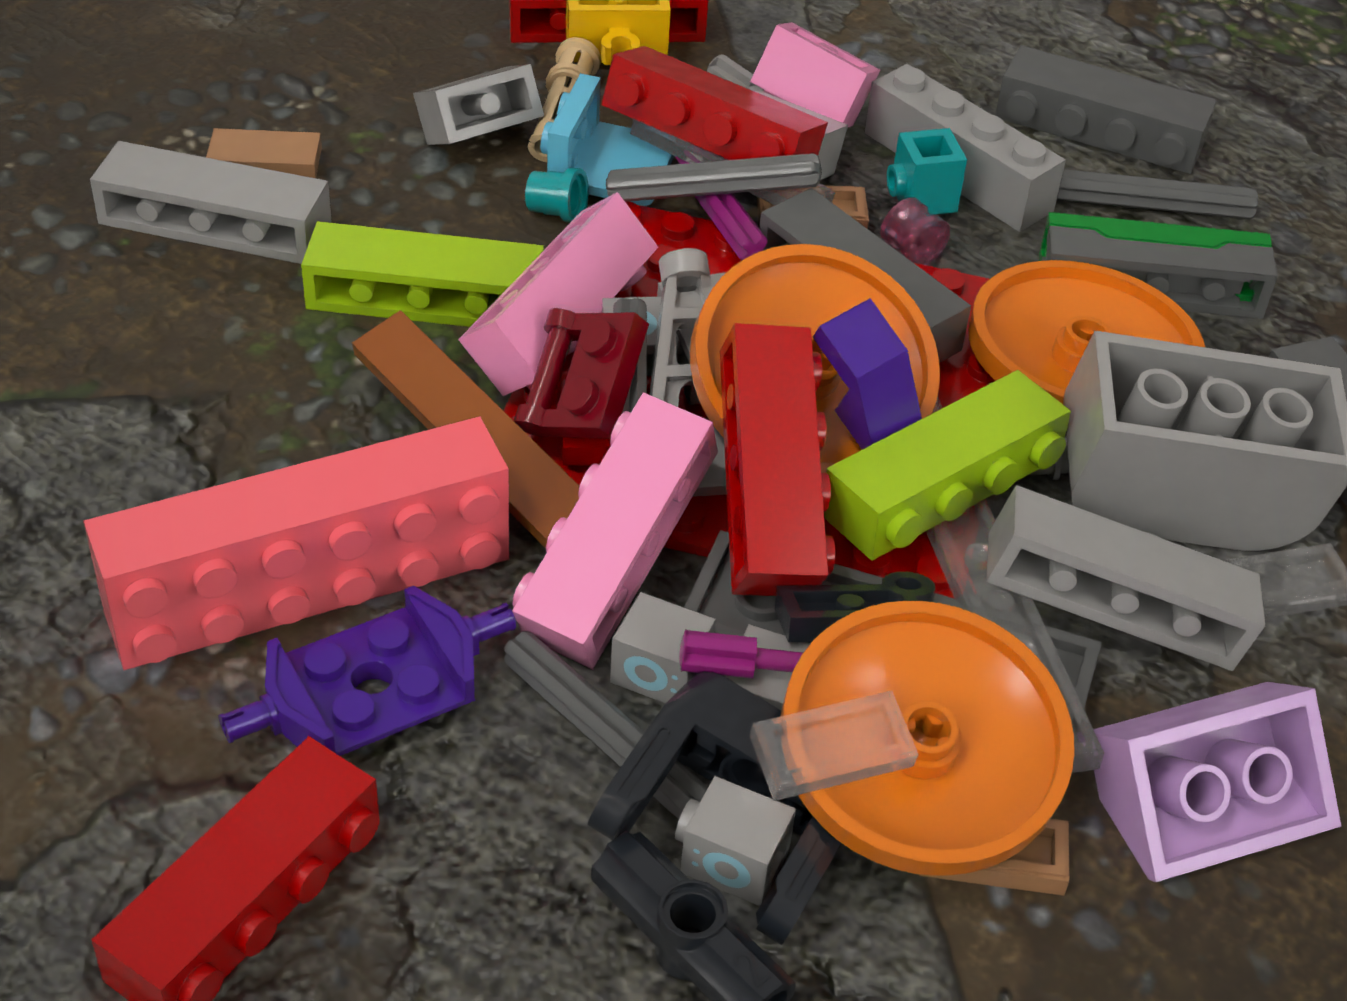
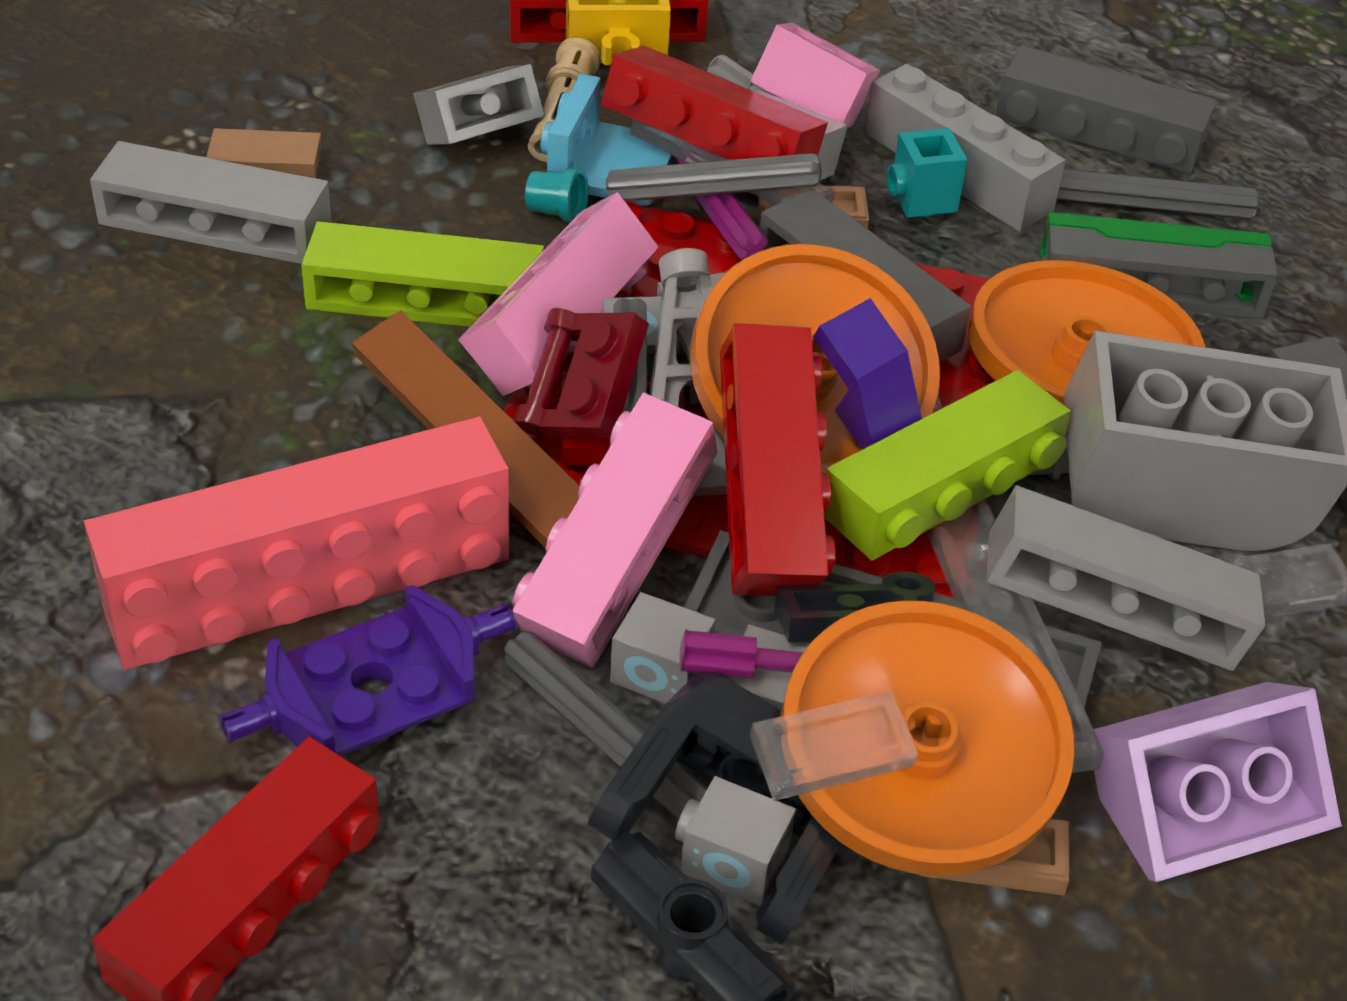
(915, 231): clear pink wheel -> none

